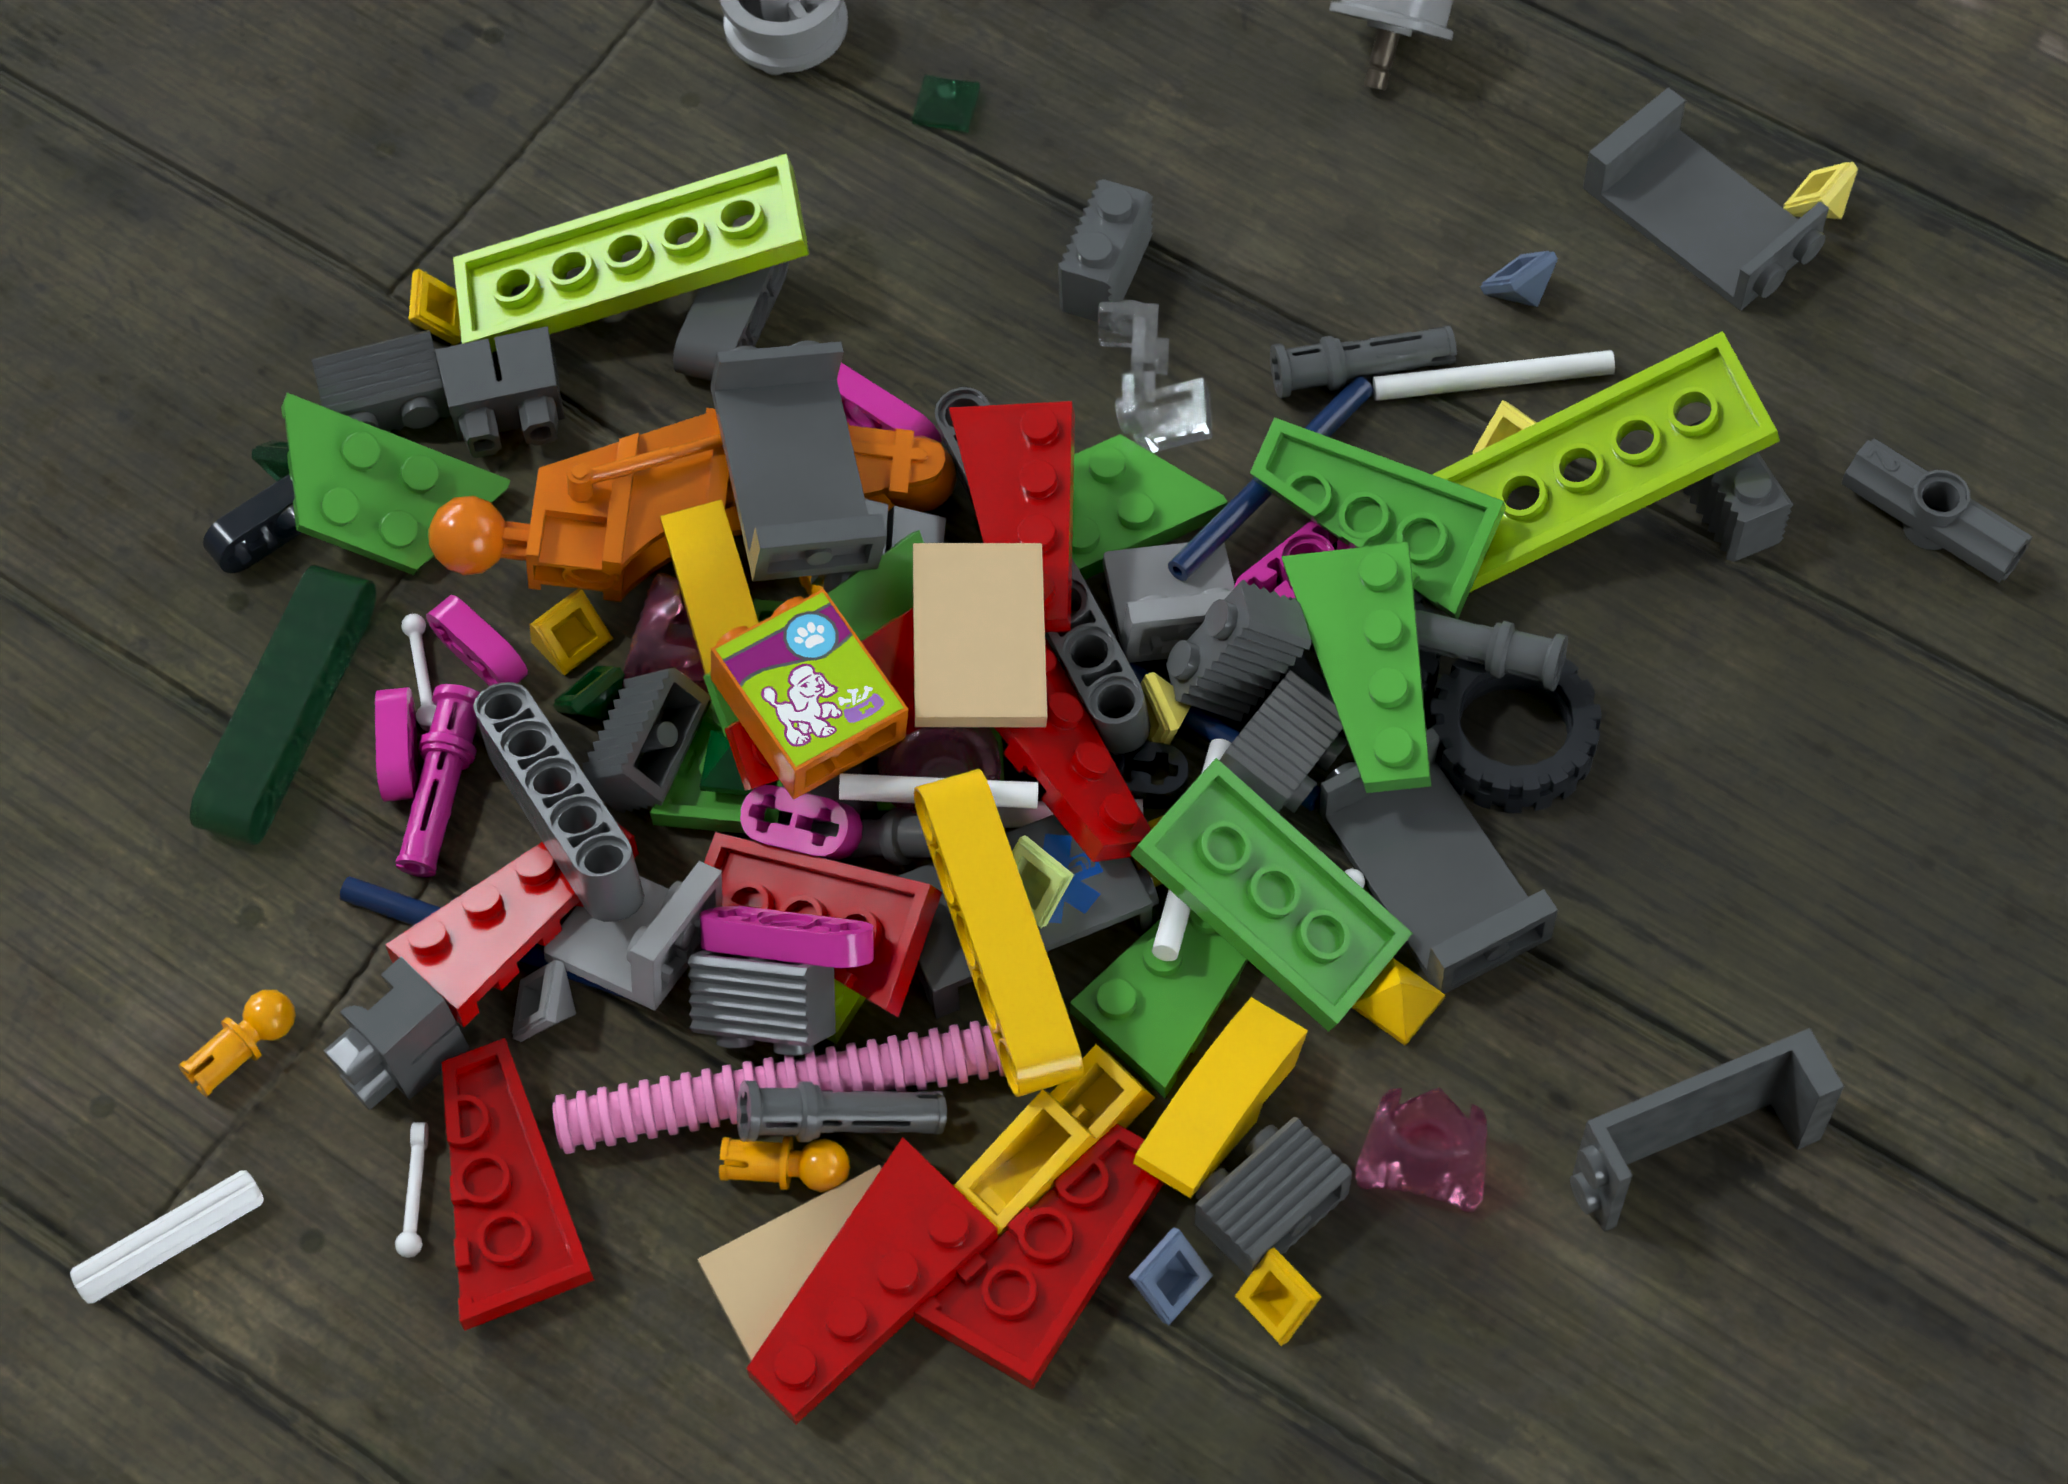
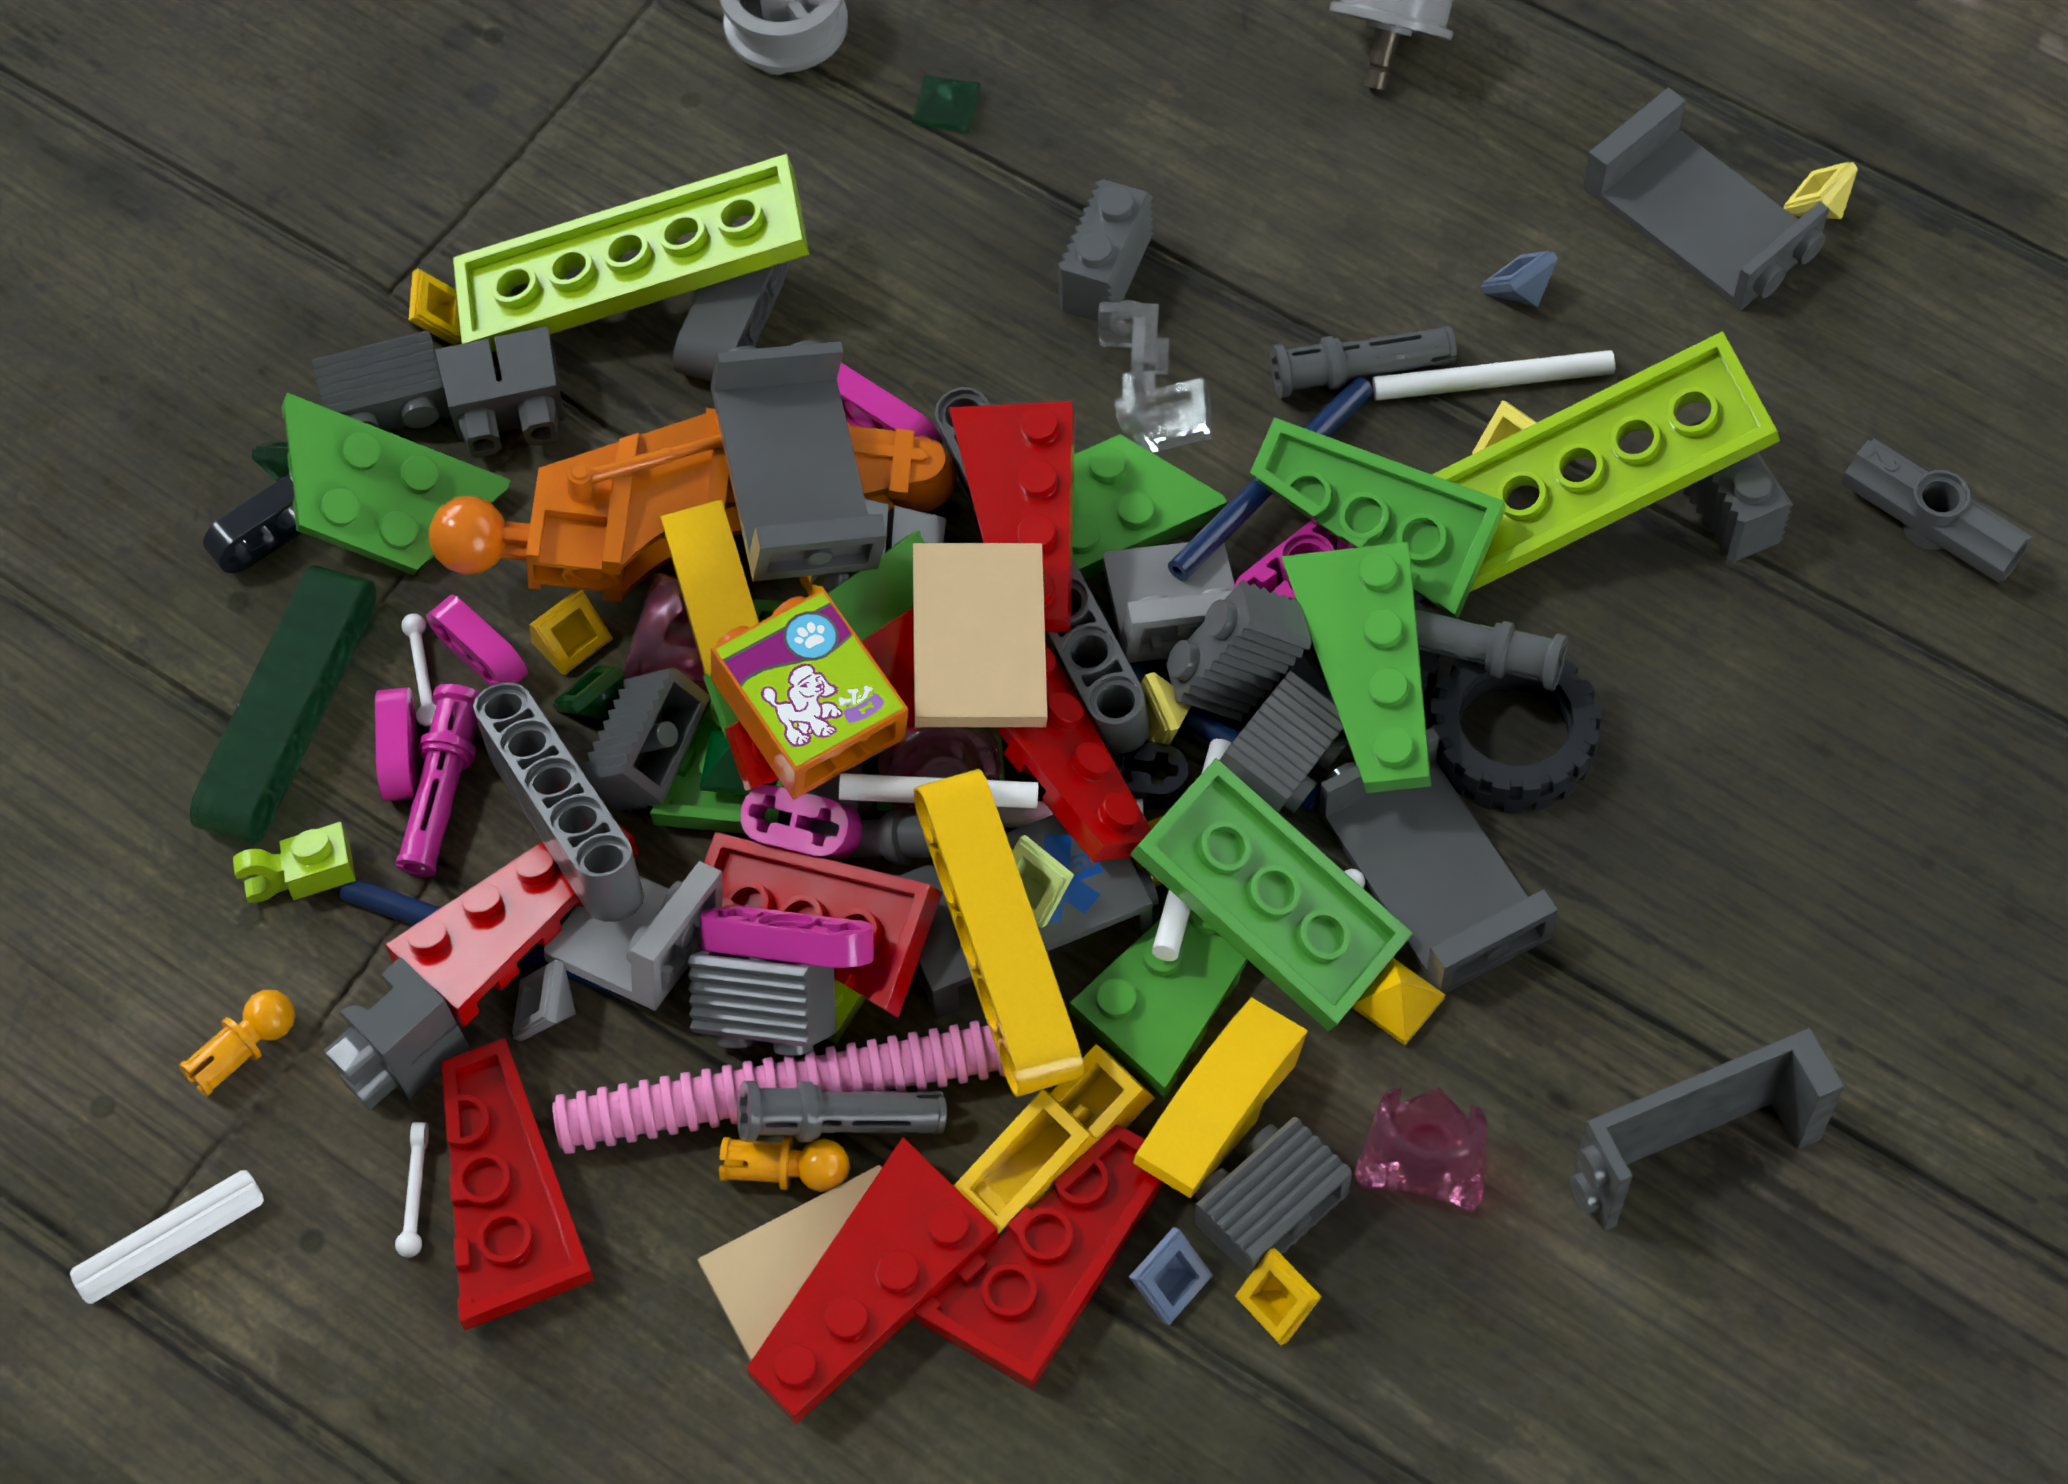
(306, 865): none -> lime plate

